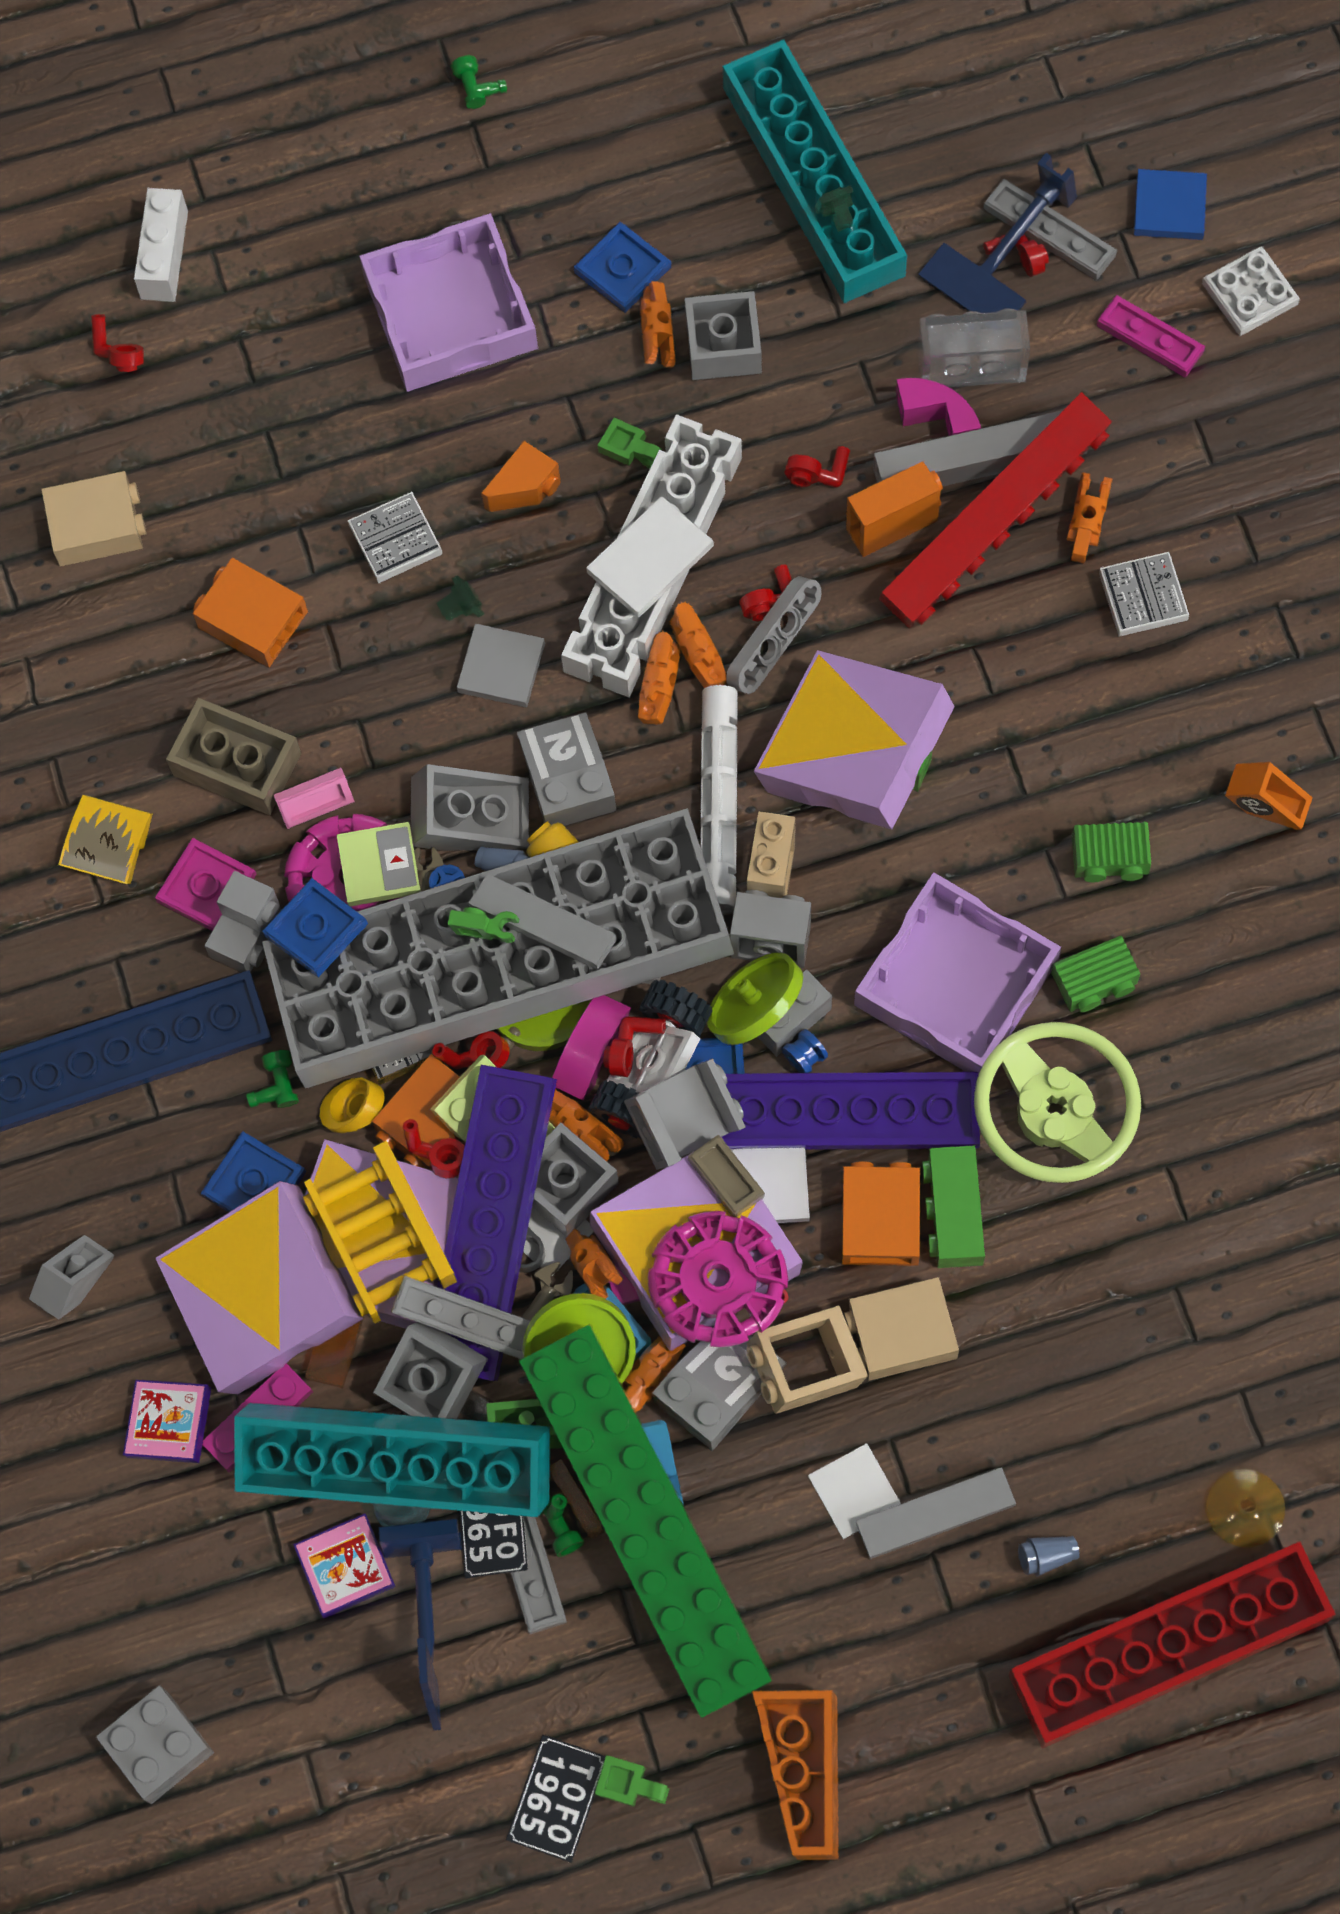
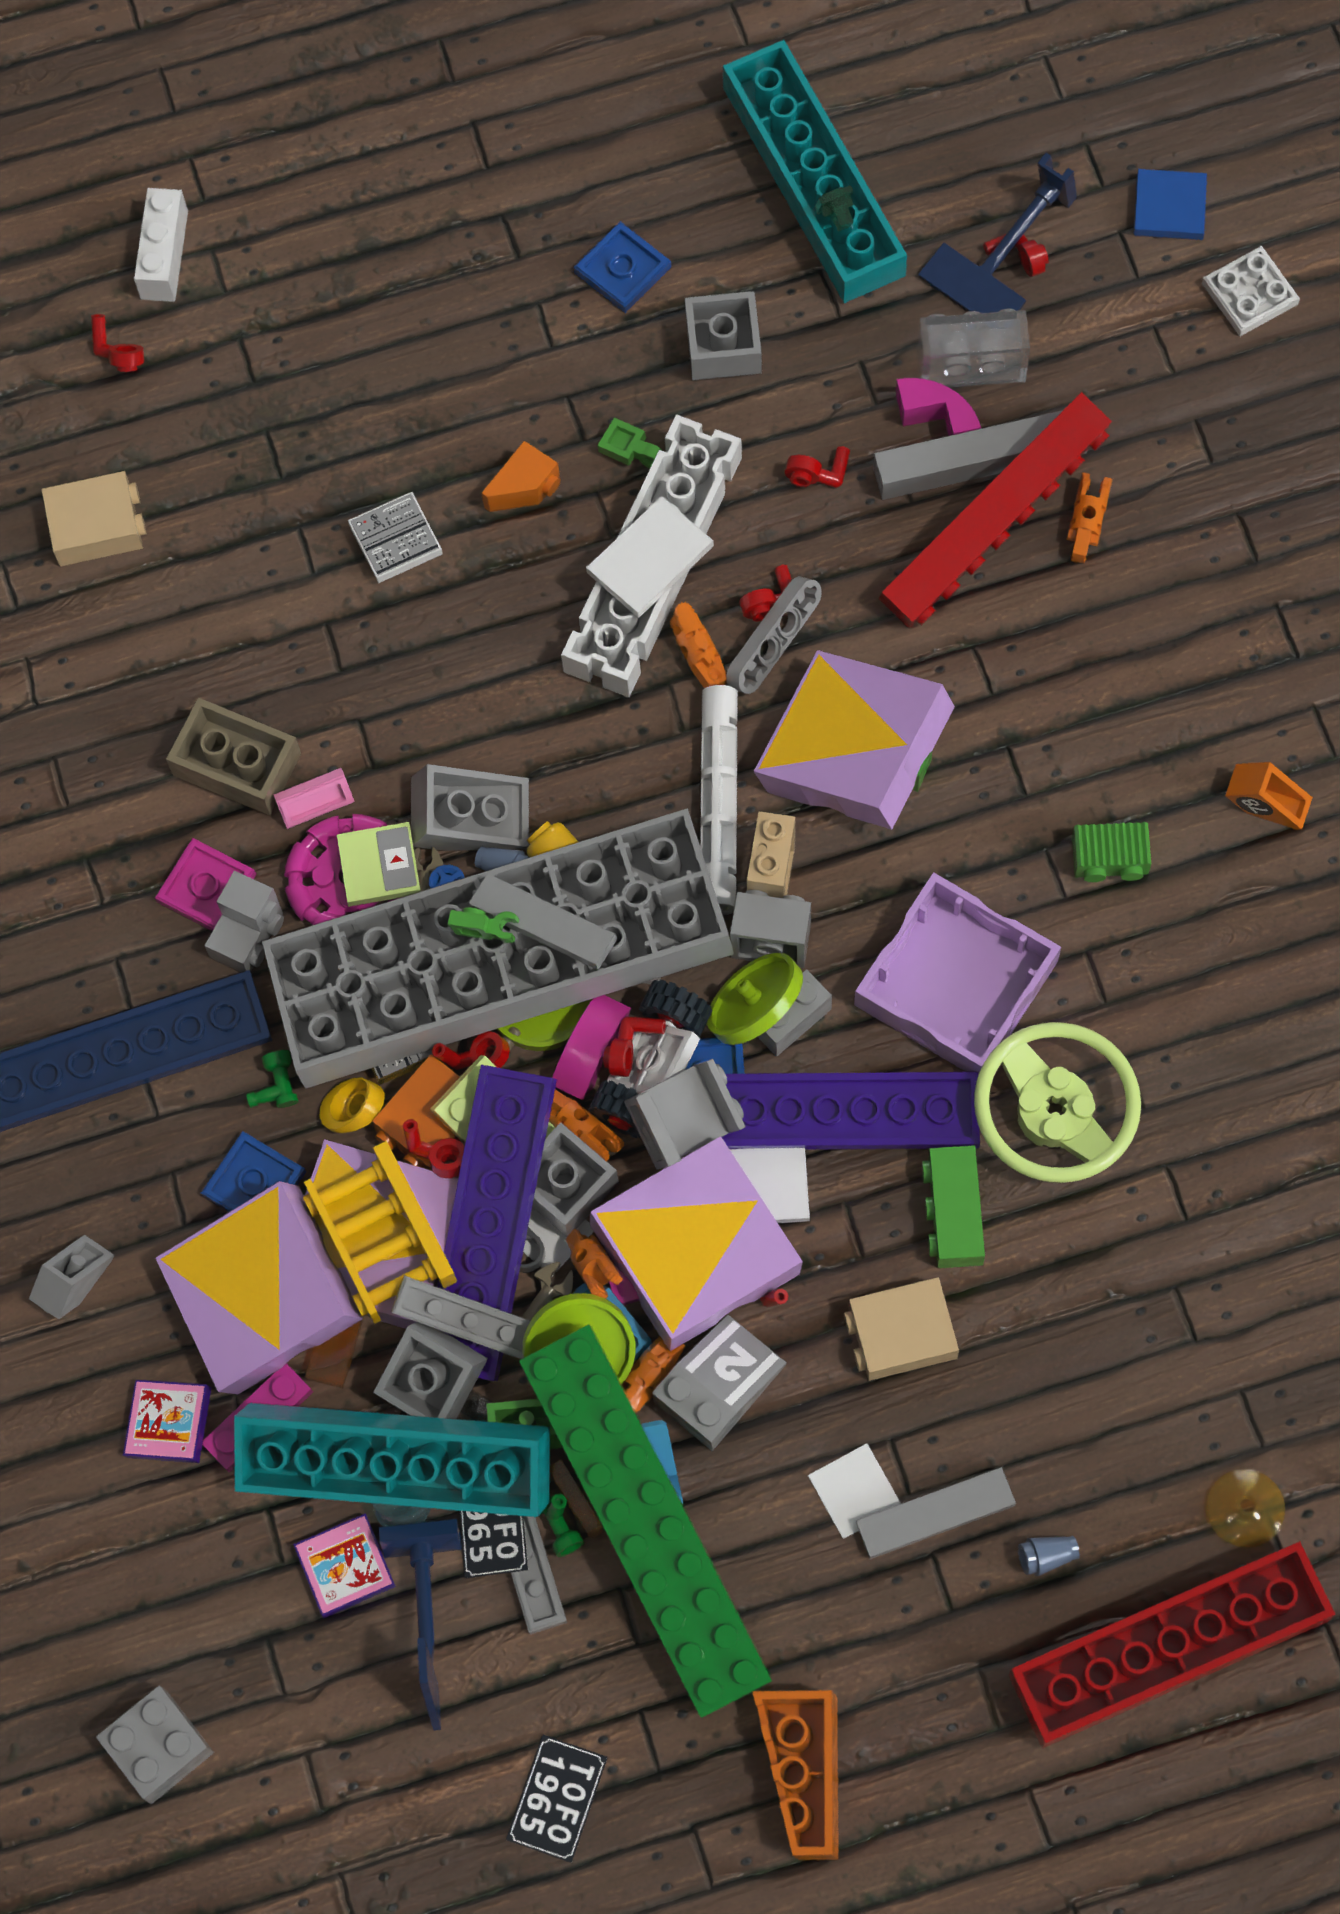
(105, 839): slope -> none
(249, 612): orange brick -> none
(315, 927): blue tile -> none
(449, 302): lavender tile -> none
(460, 600): clear green brick -> none
(465, 69): green piece -> none
(501, 665): light grey tile -> none
(567, 770): light grey slope -> none
(624, 1781): bright green plate -> none
(657, 325): orange hinge -> none
(659, 679): orange hinge -> none
(709, 1299): dark pink plate -> none
(726, 1176): dark tan tile -> none
(804, 1052): blue wheel -> none
(840, 1349): tan window -> none
(881, 1214): orange brick -> none
(893, 508): orange brick -> none
(1052, 230): light grey tile -> none
(1096, 975): bright green brick -> none
(1144, 594): light grey tile -> none
(1150, 336): dark pink tile -> none

